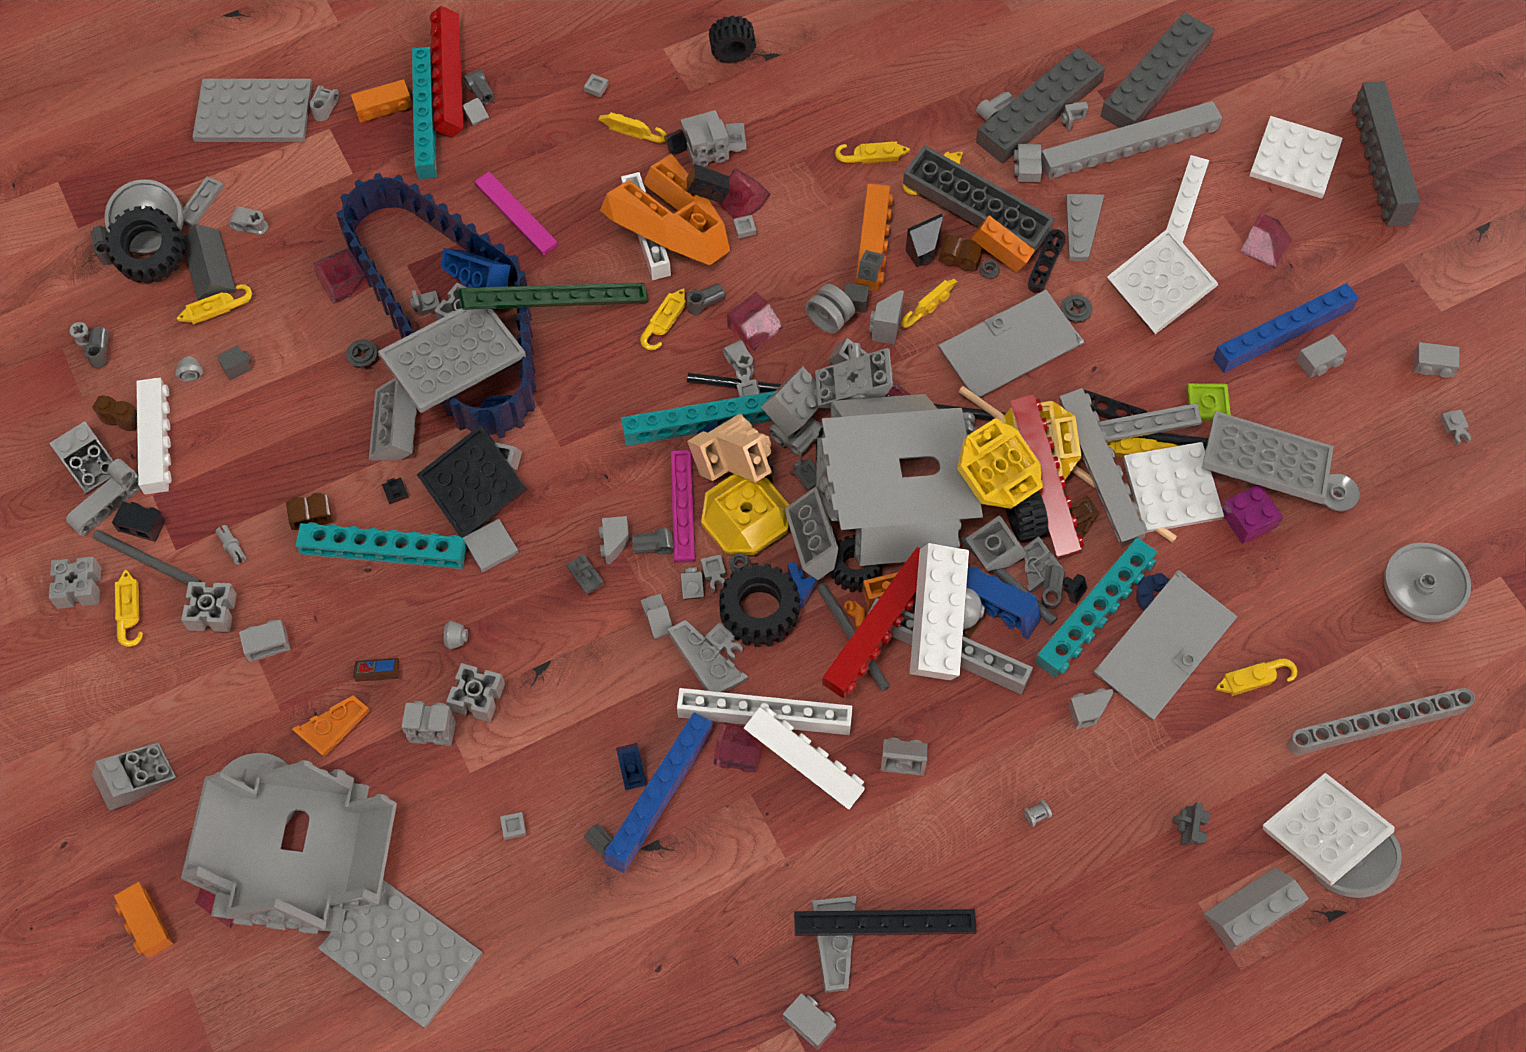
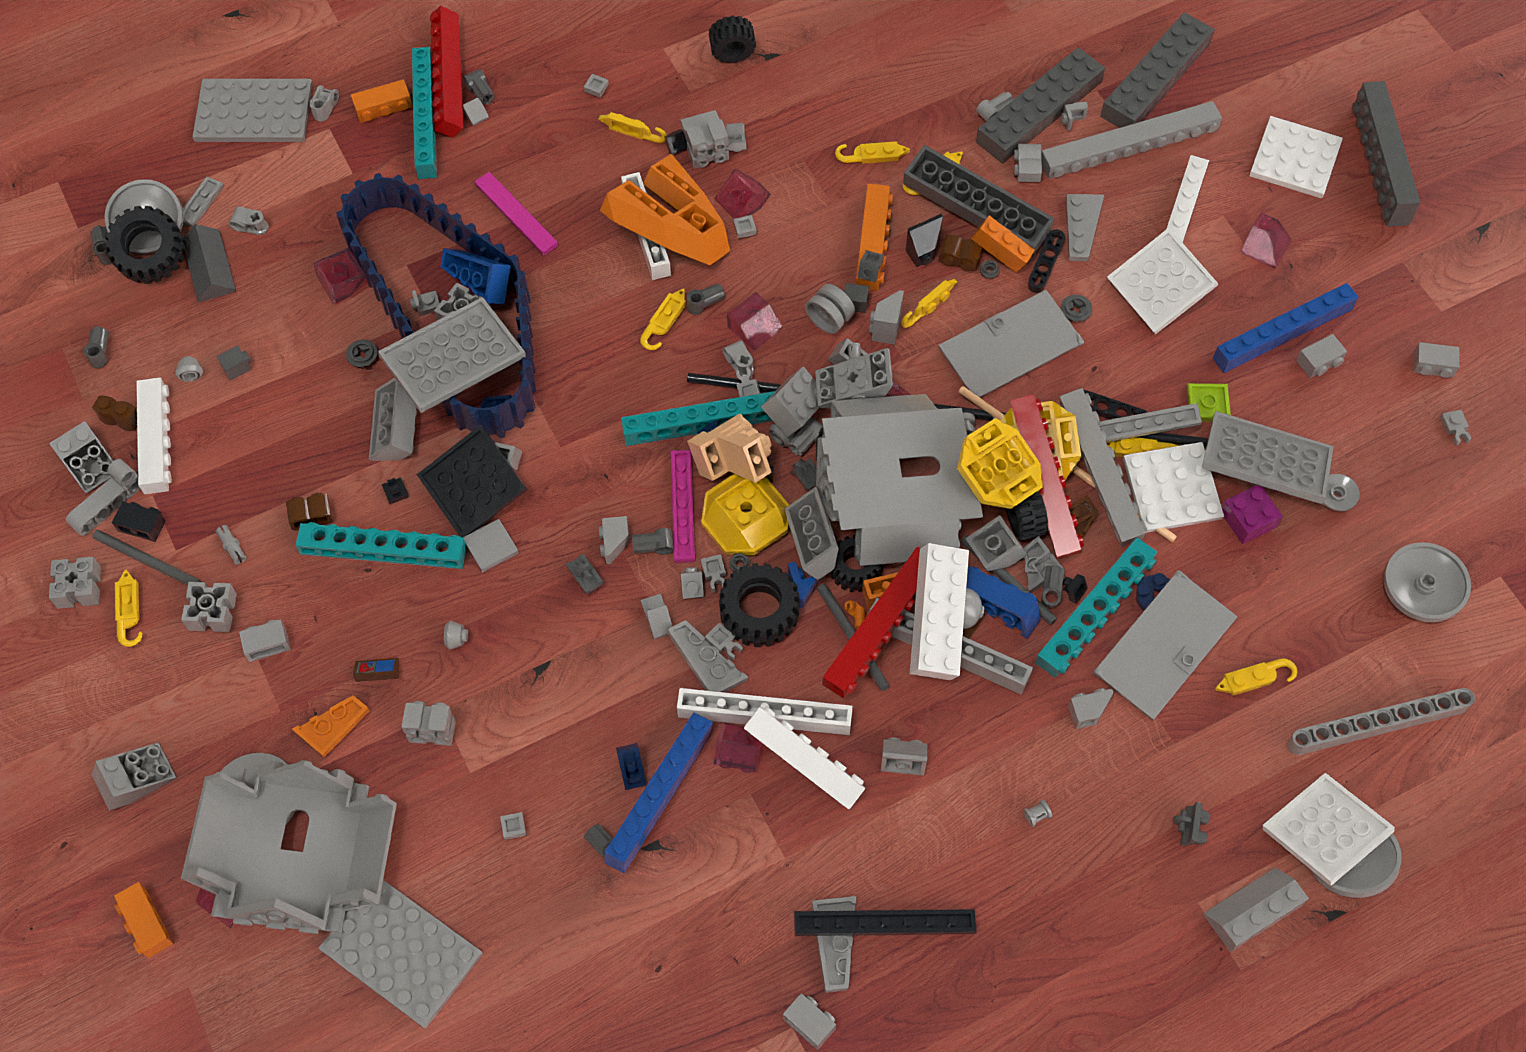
(82, 332): light grey bush -> none
(213, 306): yellow plate -> none
(465, 696): light grey brick -> none
(552, 296): dark green plate -> none
(708, 183): black brick -> none

